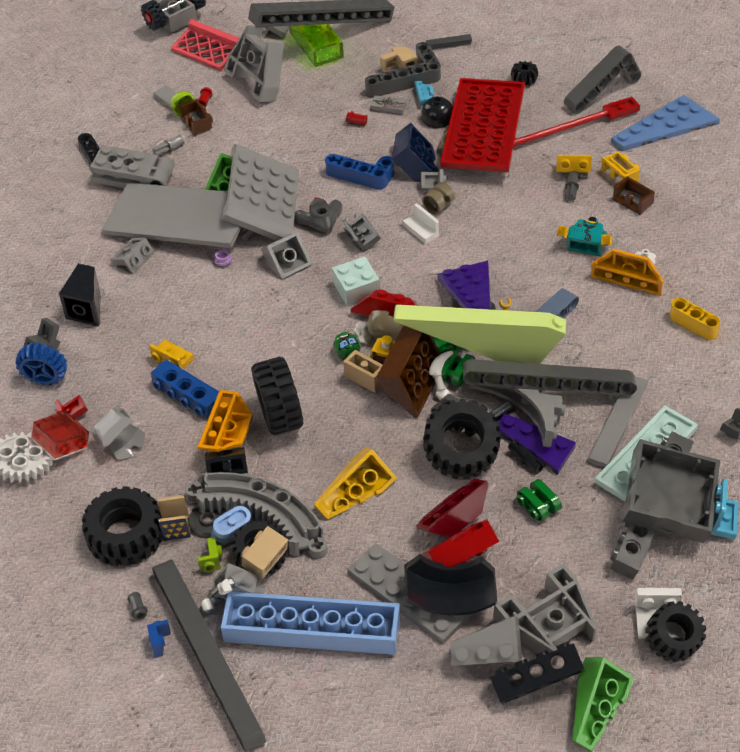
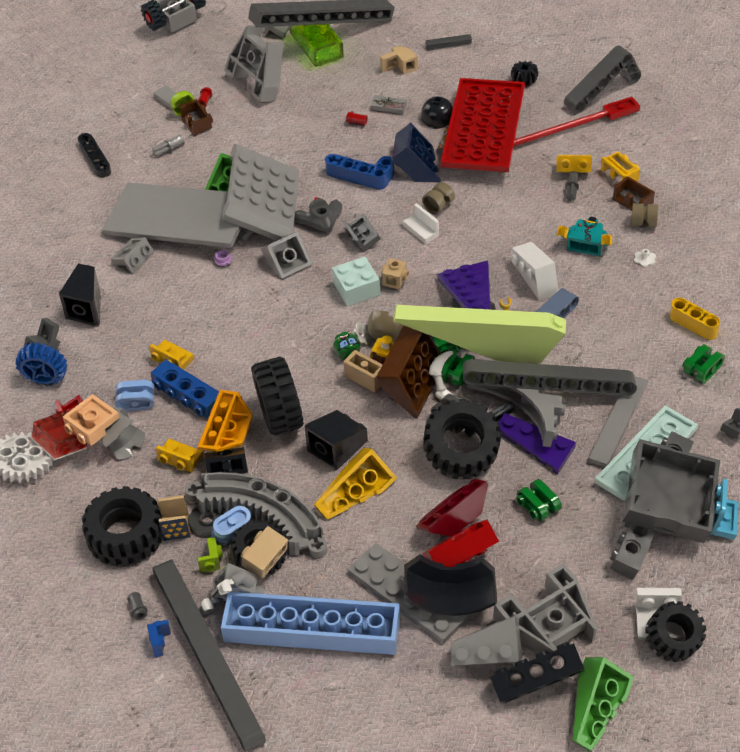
(90, 420): none -> light nougat plate
(119, 166): light grey hinge -> none
(135, 395): none -> light blue brick
(179, 455): none -> yellow bracket
(213, 36): coral fence -> none
(335, 438): none -> black slope
(381, 301): red wedge -> none
(394, 273): none -> tan brick
(404, 78): dark grey beam -> none
(423, 91): medium azure plate -> none
(431, 179): light grey bracket -> none
(526, 456): black pin -> none
(536, 269): none -> white wedge
(628, 270): light orange wedge -> none
(644, 215): none -> dark tan wheel
(667, 122): medium blue wing -> none
(703, 363): none -> green brick

